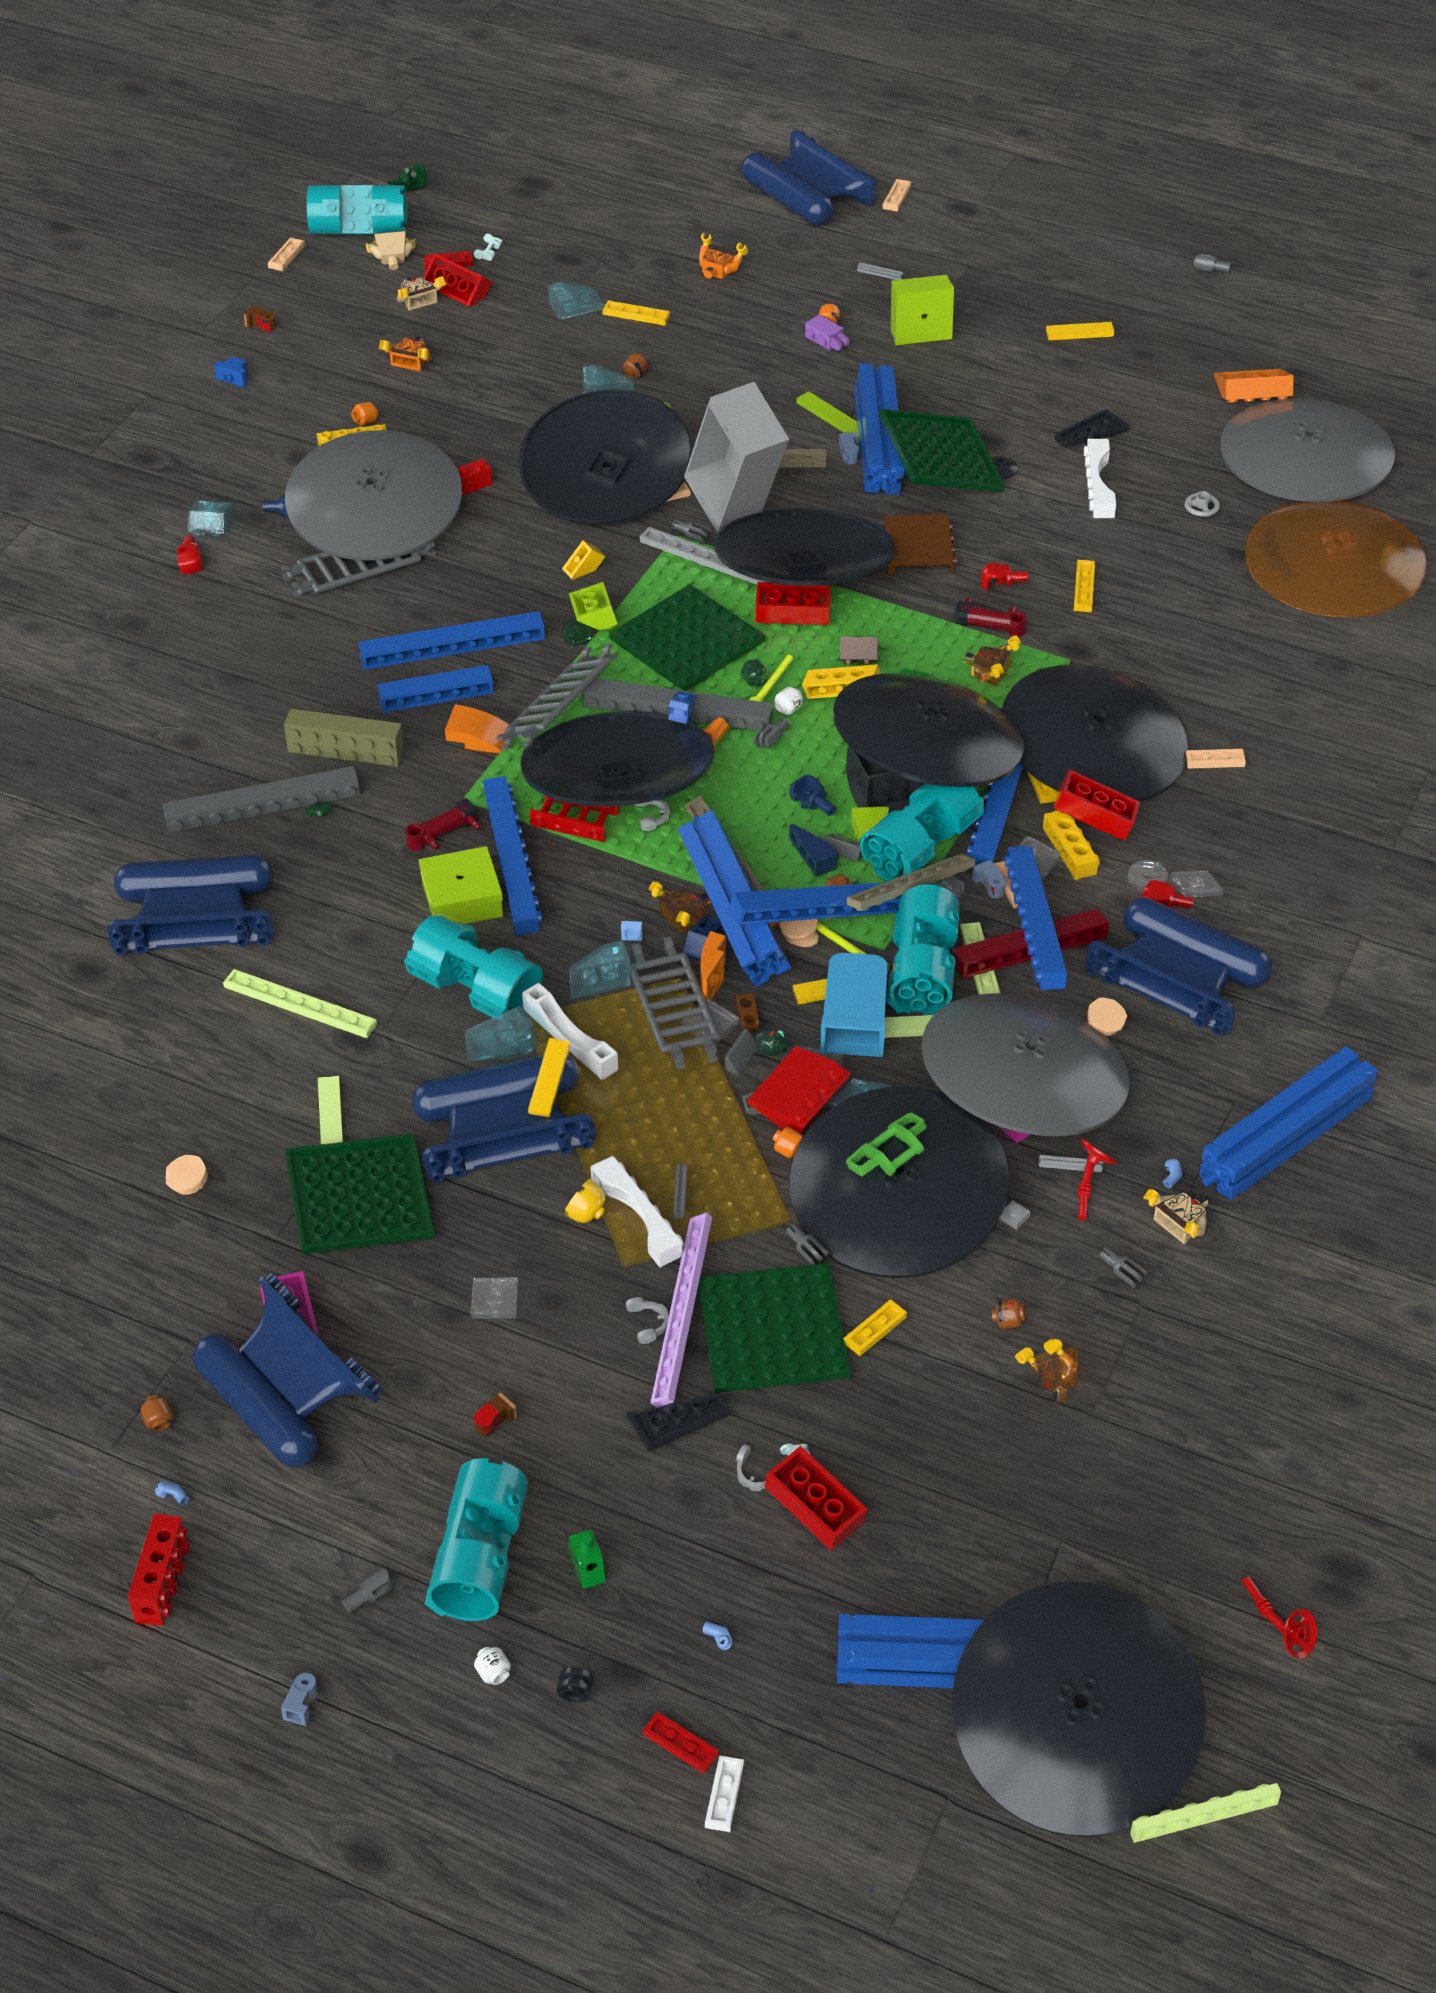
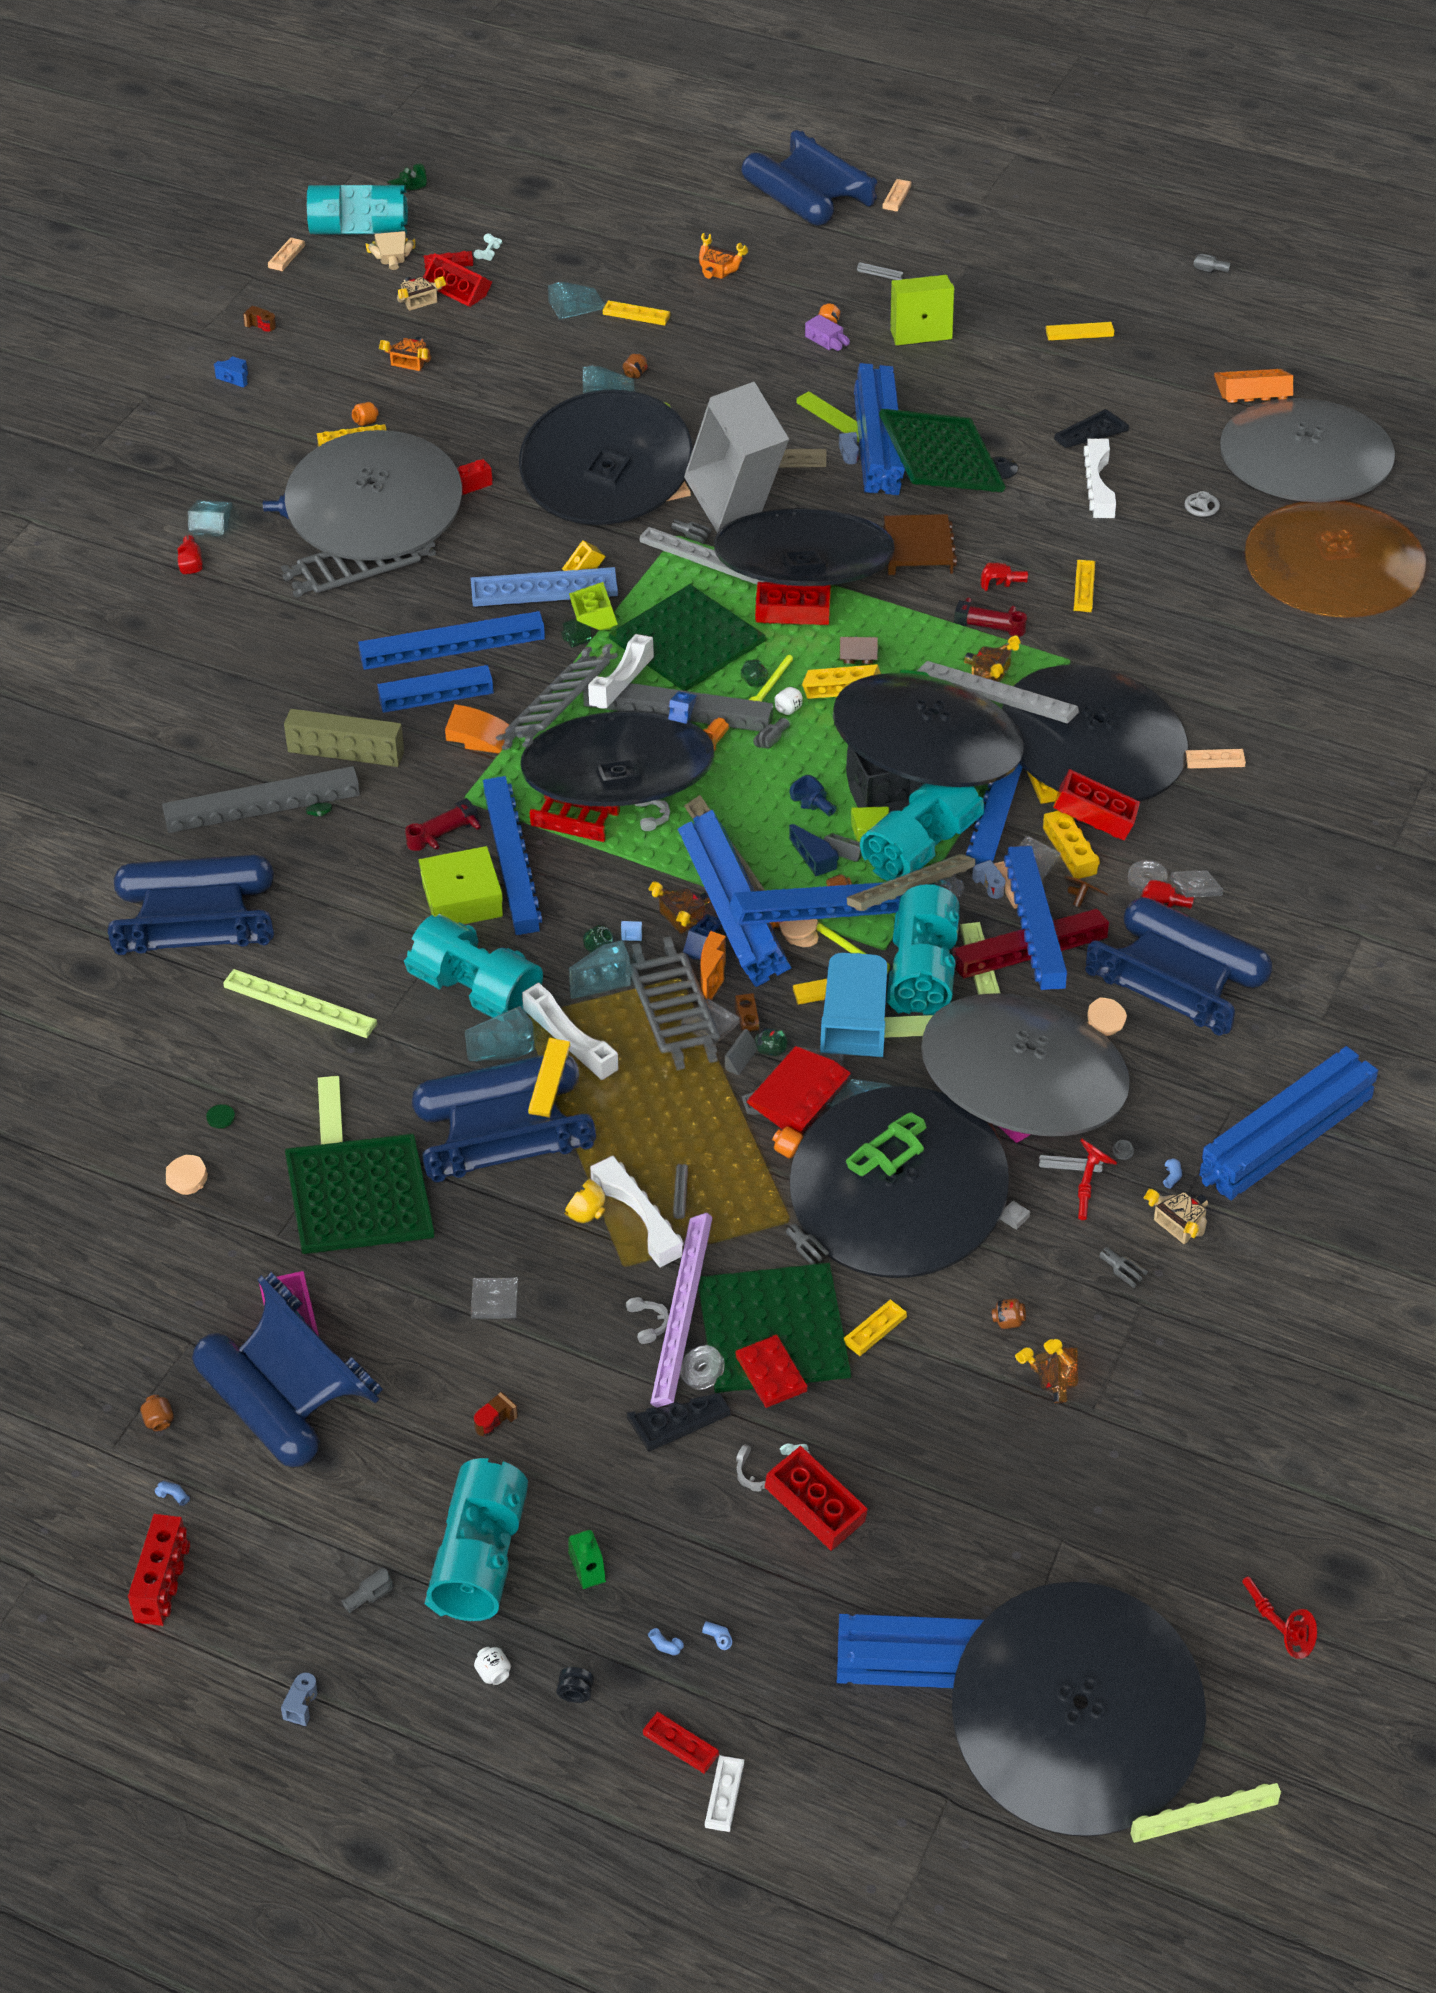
(220, 1116): none -> dark green piece
(539, 586): none -> medium blue plate
(597, 937): none -> clear green head
(636, 656): none -> white arch
(672, 1648): none -> medium blue arm
(696, 1358): none -> clear tile
(771, 1371): none -> red plate
(1004, 693): none -> light grey plate
(1080, 892): none -> reddish brown shield
(1123, 1150): none -> dark grey plate

